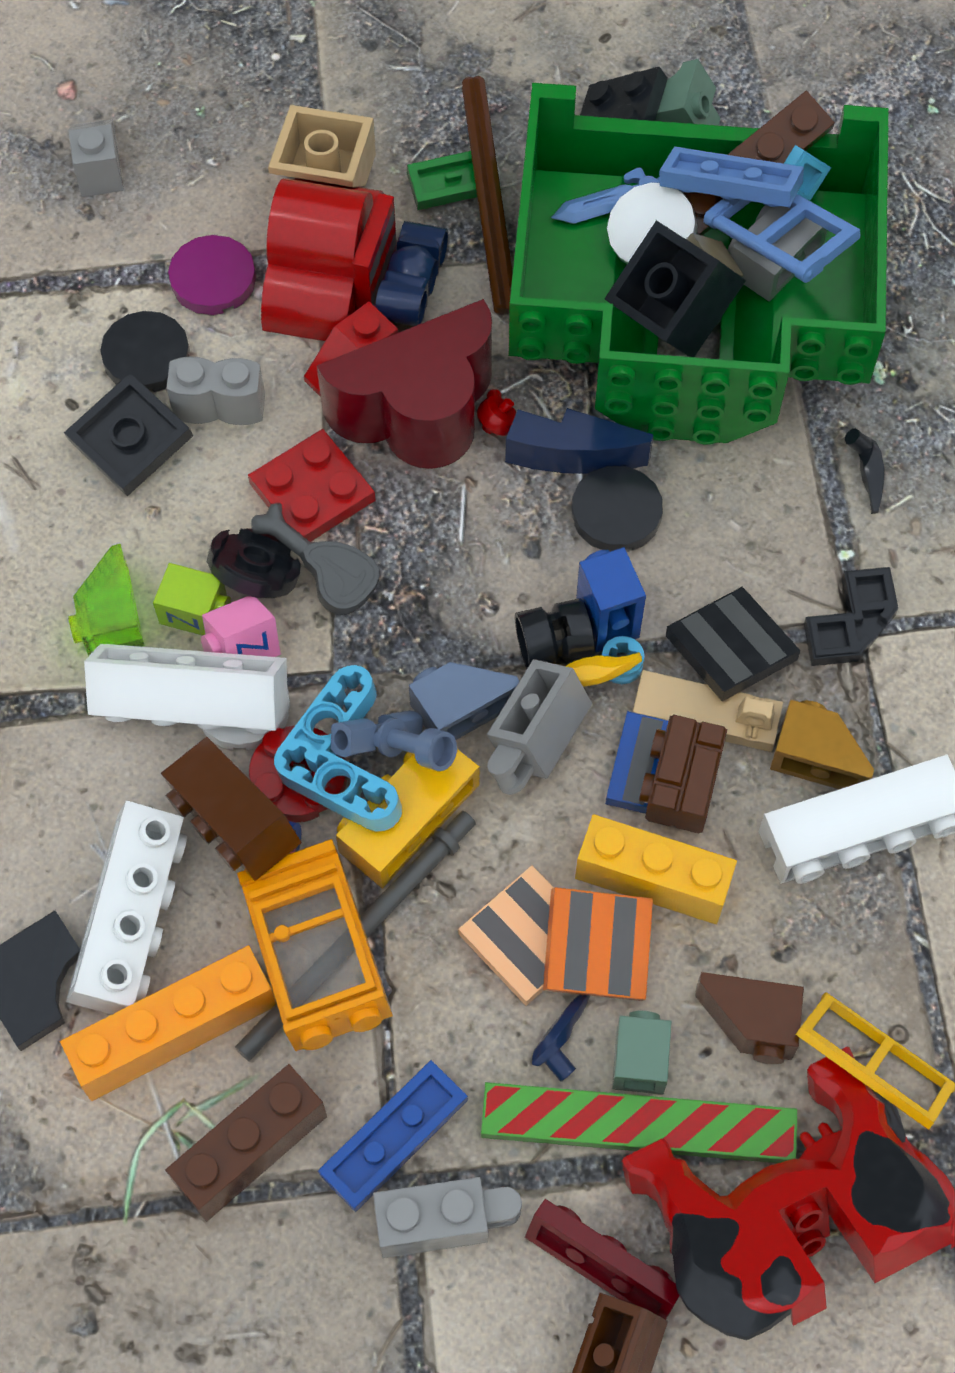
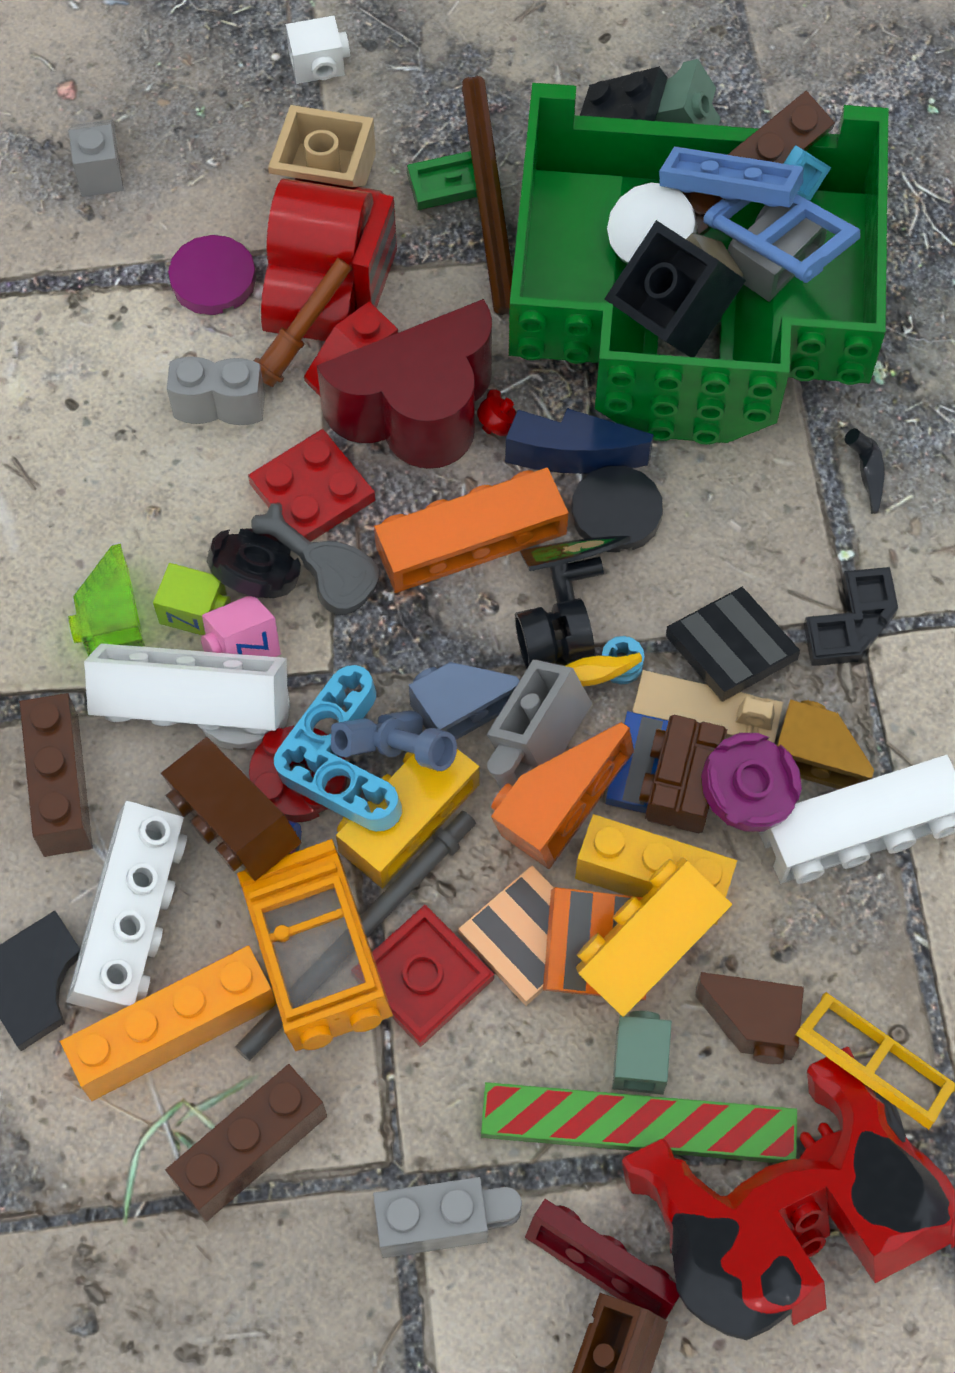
(55, 775): none -> reddish brown brick
(128, 434): black plate -> none
(144, 347): black tile -> none
(289, 341): none -> dark orange pin
(317, 49): none -> white brick
(392, 1136): blue plate -> none
(412, 273): dark blue piece -> none
(428, 974): none -> red tile
(471, 529): none -> orange brick
(549, 1047): dark blue bar -> none
(557, 796): none -> orange slope
(560, 554): none -> black shield
(600, 202): medium blue sword -> none
(611, 595): blue brick -> none
(651, 934): none -> yellow brick
(751, 782): none -> magenta tile

